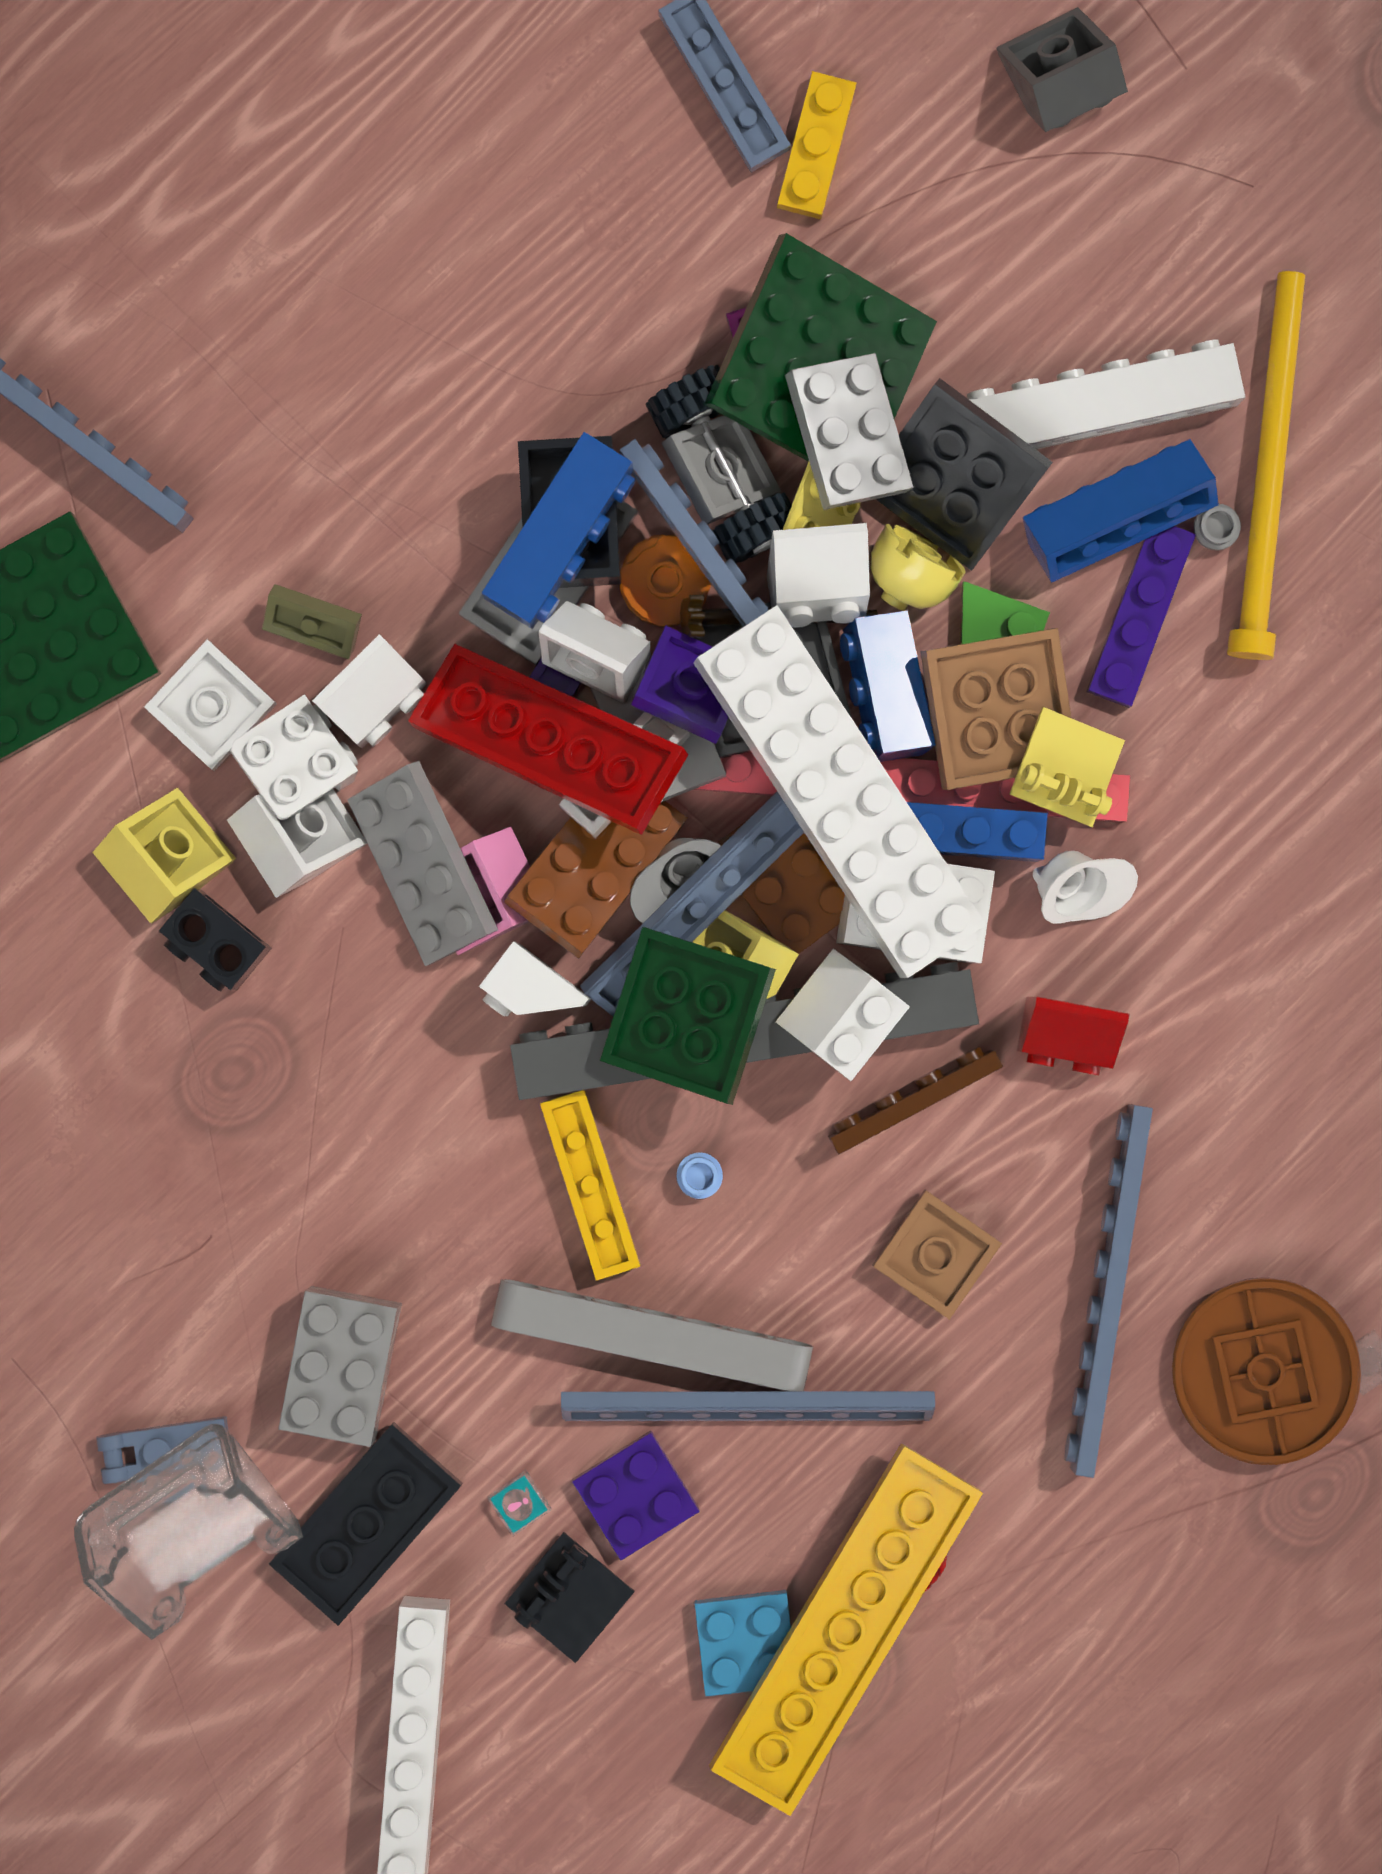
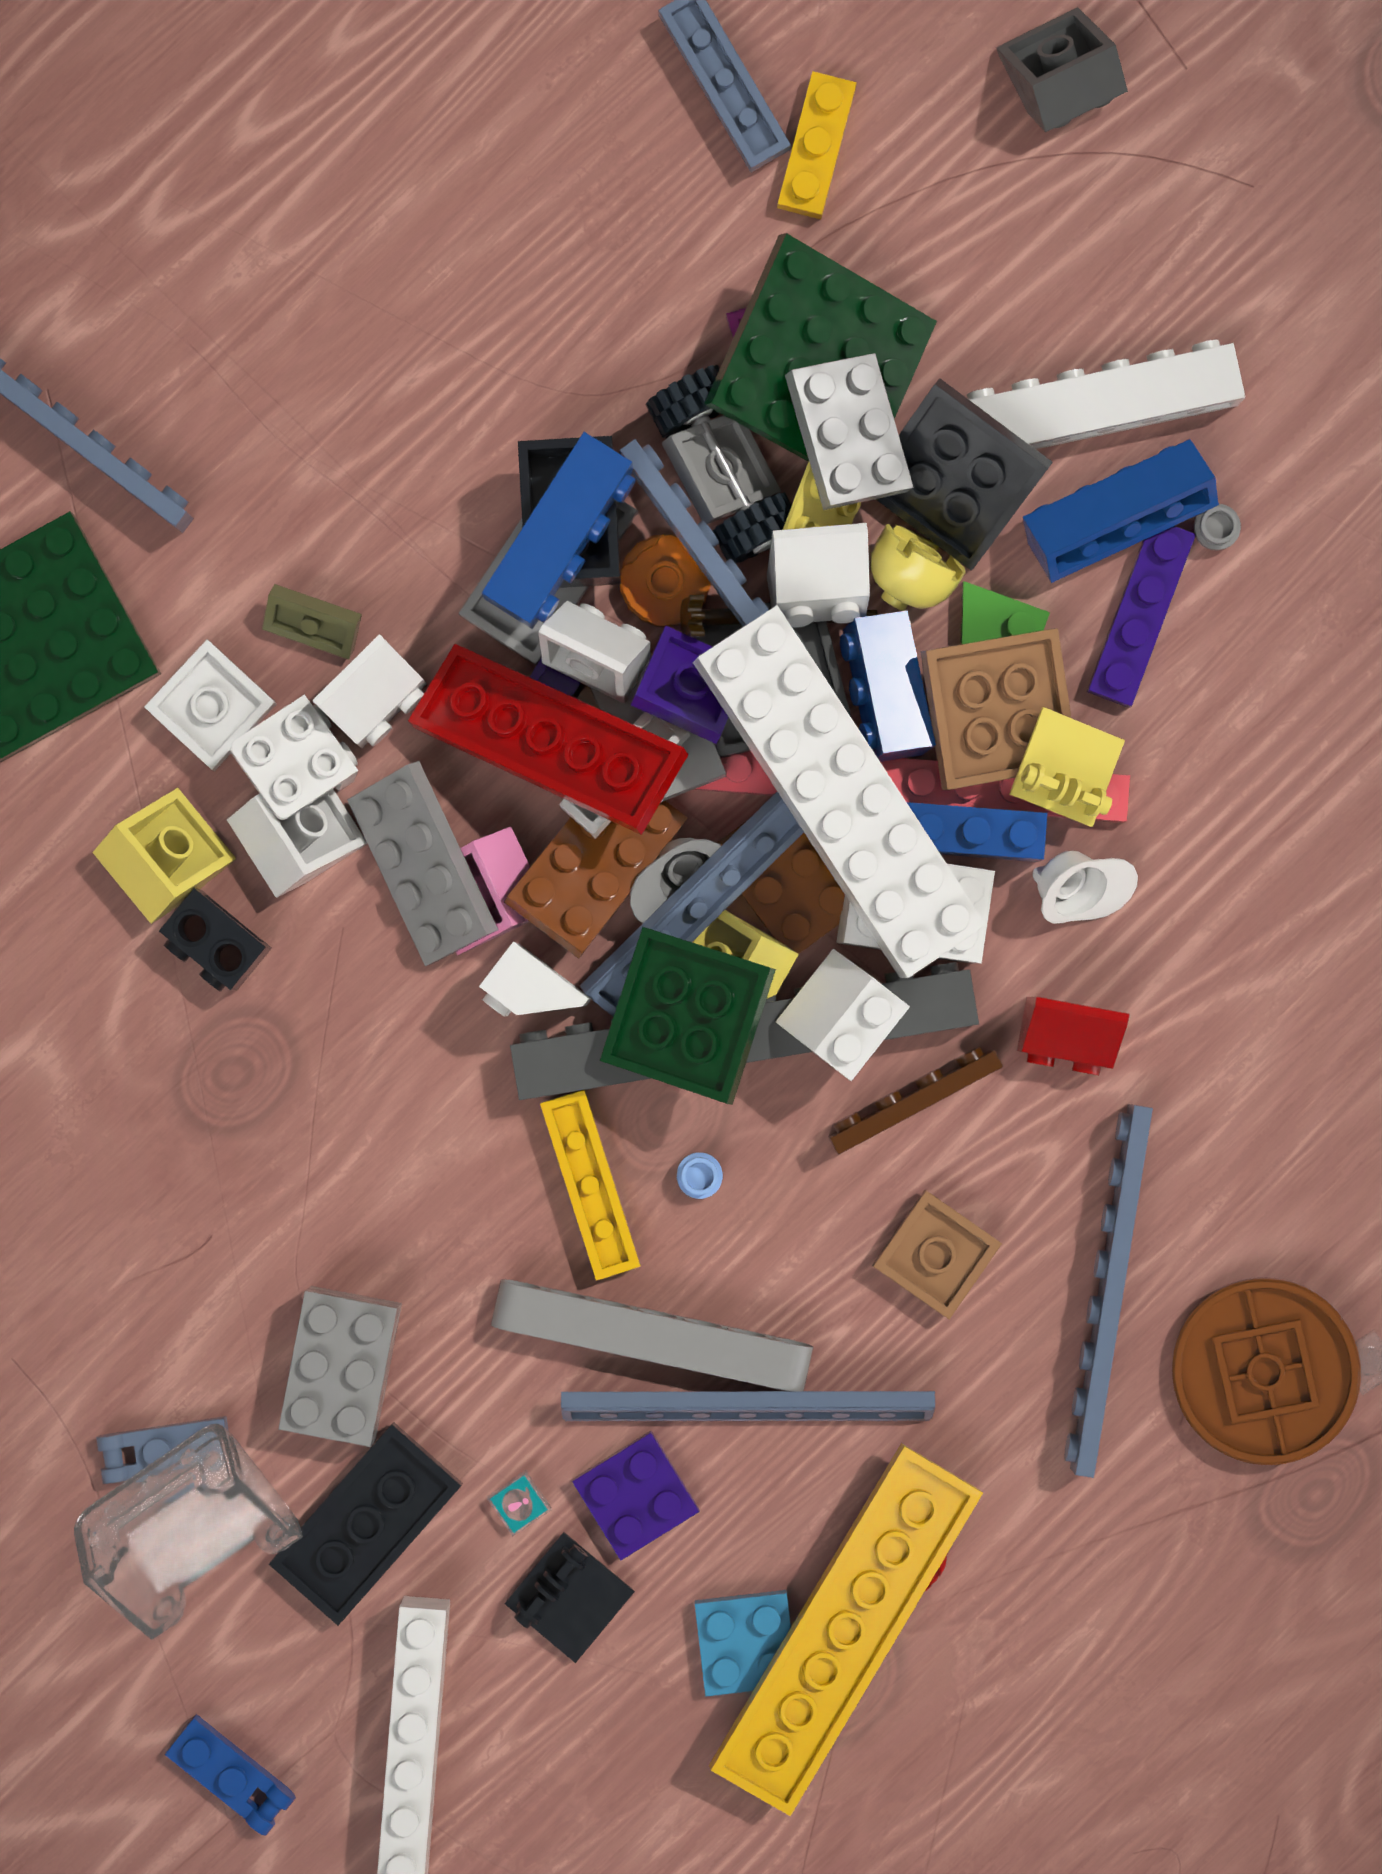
(230, 1774): none -> blue plate
(1251, 638): yellow piece -> none

